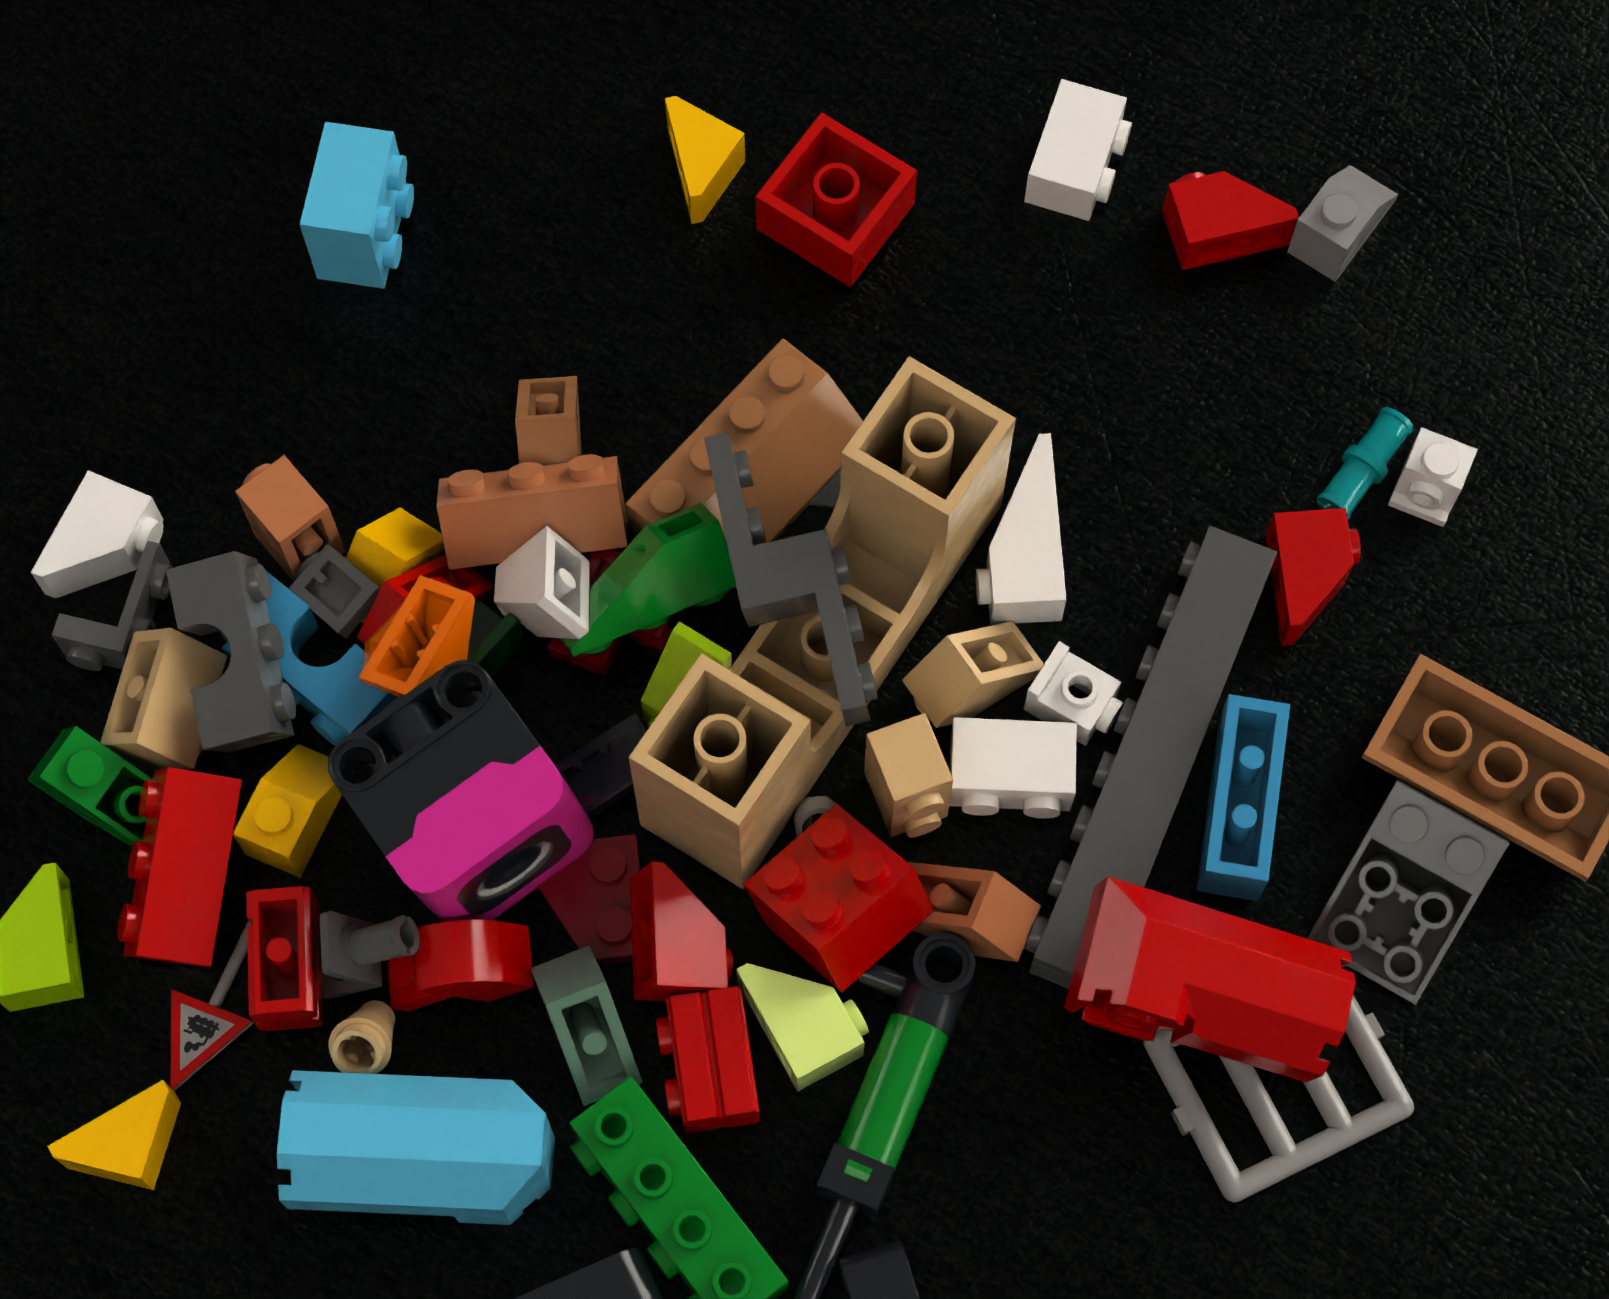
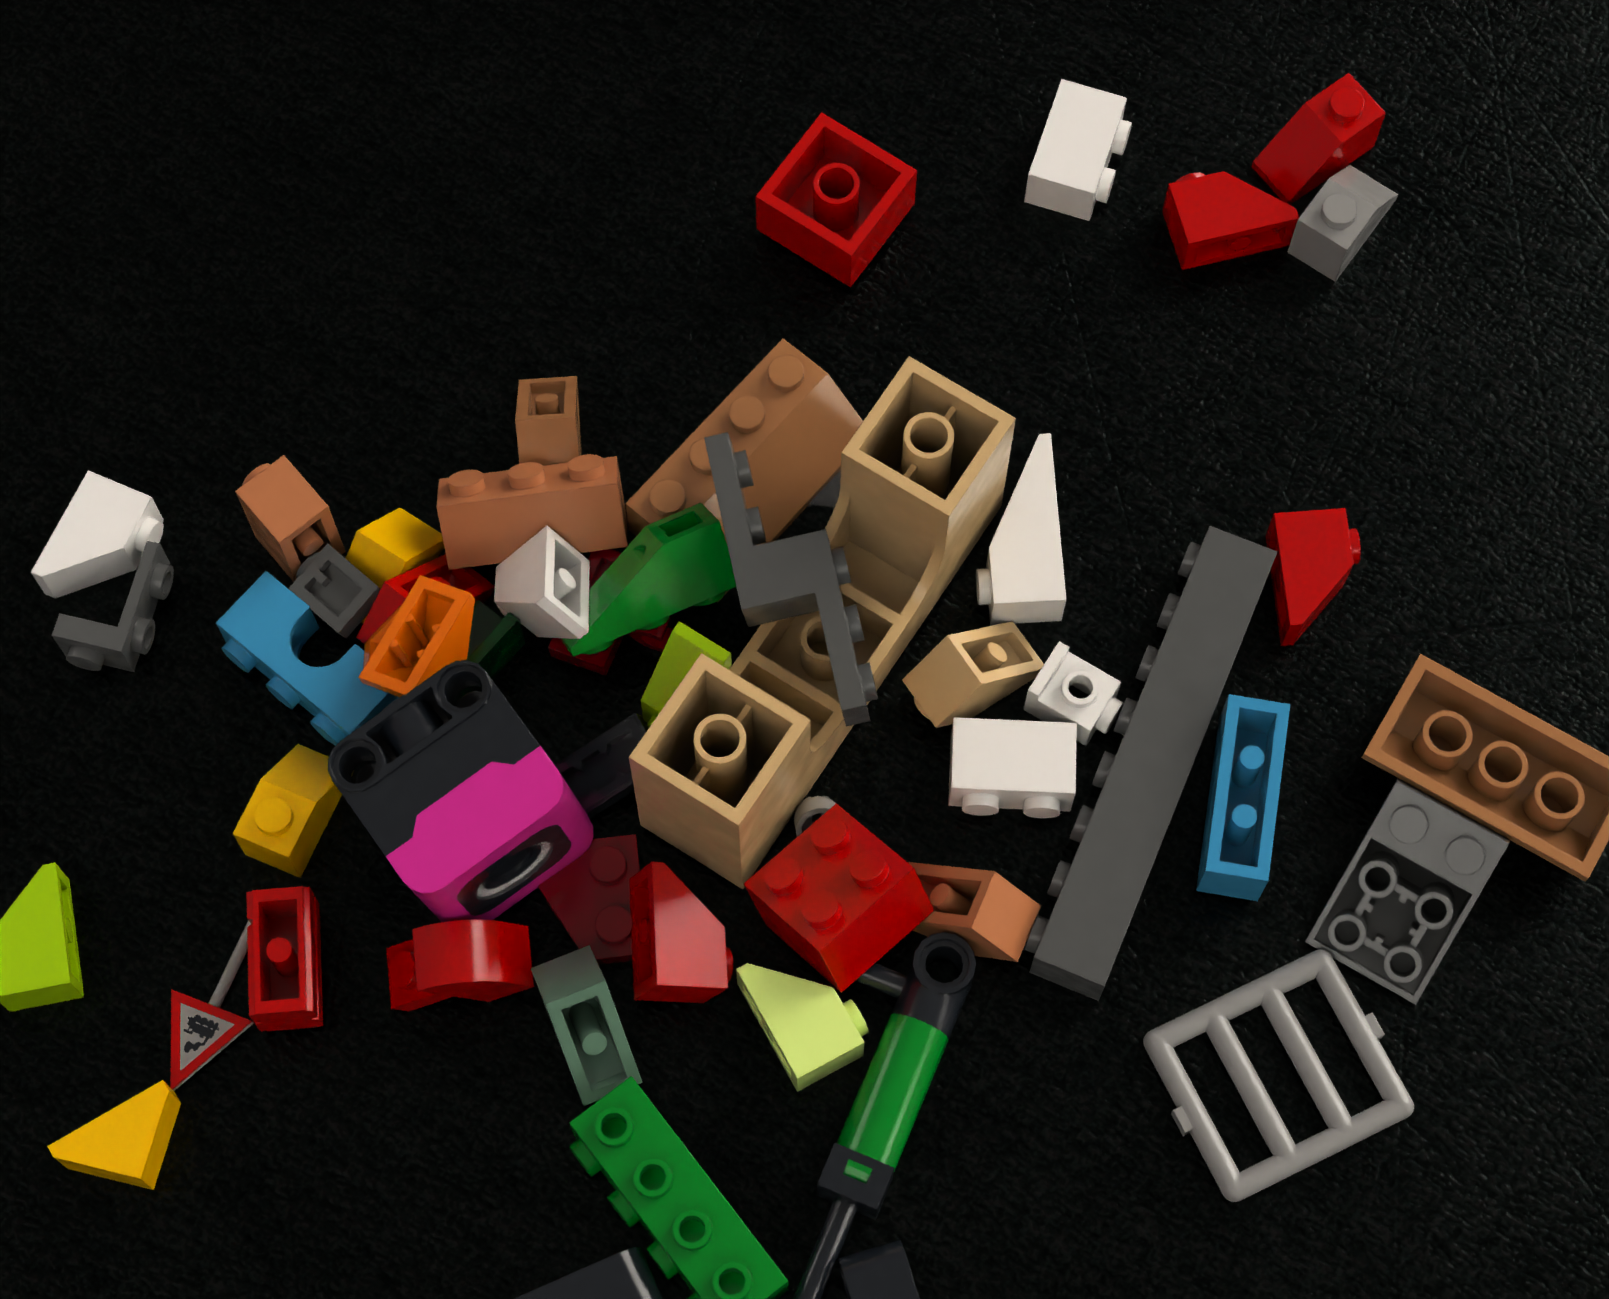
(93, 784): green slope -> none
(153, 703): tan brick -> none
(179, 867): red brick -> none
(249, 699): dark grey arch -> none
(356, 205): medium azure brick -> none
(356, 948): dark grey bracket -> none
(363, 1039): tan cone -> none
(413, 1146): medium azure brick -> none
(705, 154): yellow slope -> none
(711, 1060): red brick -> none
(908, 776): tan brick -> none
(1209, 980): red brick -> none
(1320, 139): none -> red slope
(1366, 461): teal pin -> none
(1432, 477): white brick -> none

